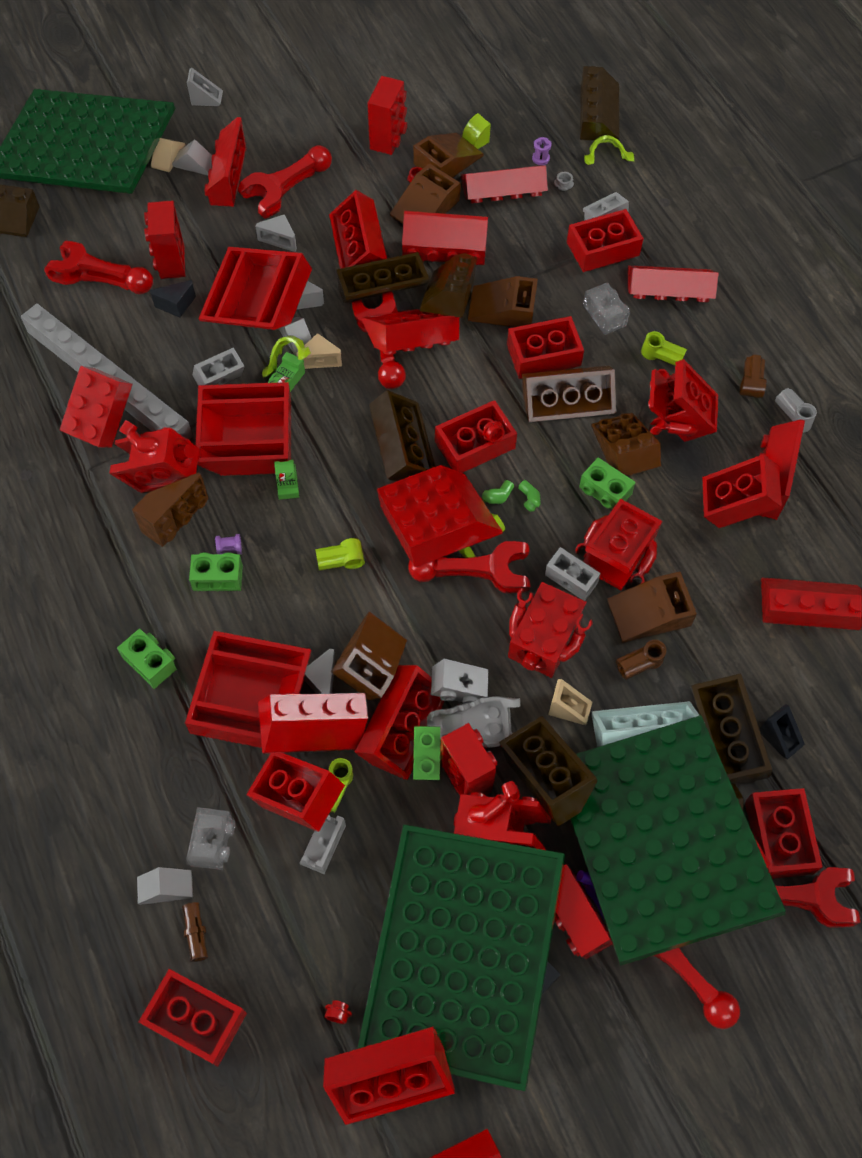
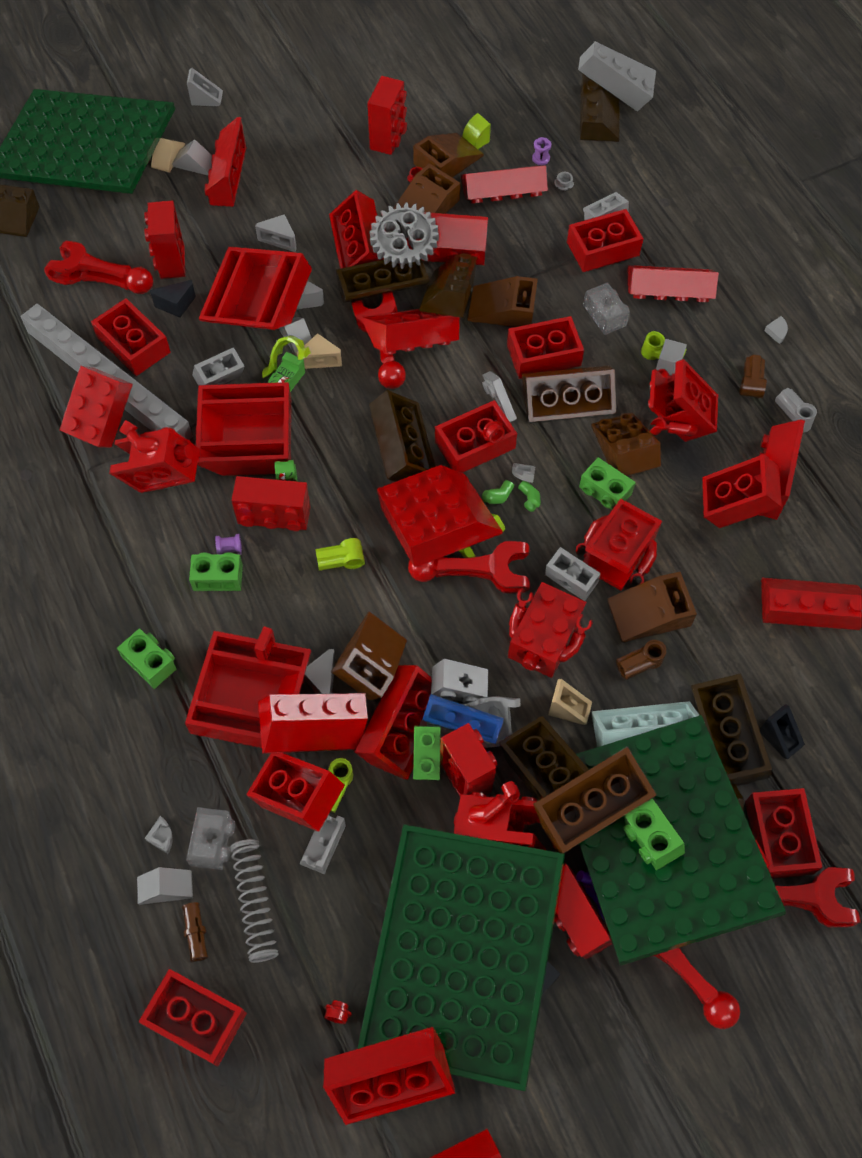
(131, 337): none -> red brick
(161, 835): none -> light grey tile
(170, 507): reddish brown slope -> none
(263, 955): none -> light grey piece
(264, 643): none -> red tile
(271, 503): none -> red brick
(275, 185): red piece -> none
(421, 227): none -> light grey gear
(455, 715): none -> blue tile
(494, 387): none -> light grey plate
(523, 472): none -> light grey tile
(589, 159): lime helmet -> none
(593, 800): none -> reddish brown slope
(619, 75): none -> light grey wedge
(658, 832): none -> bright green brick
(670, 354): none -> light grey slope
(777, 329): none -> light grey tile

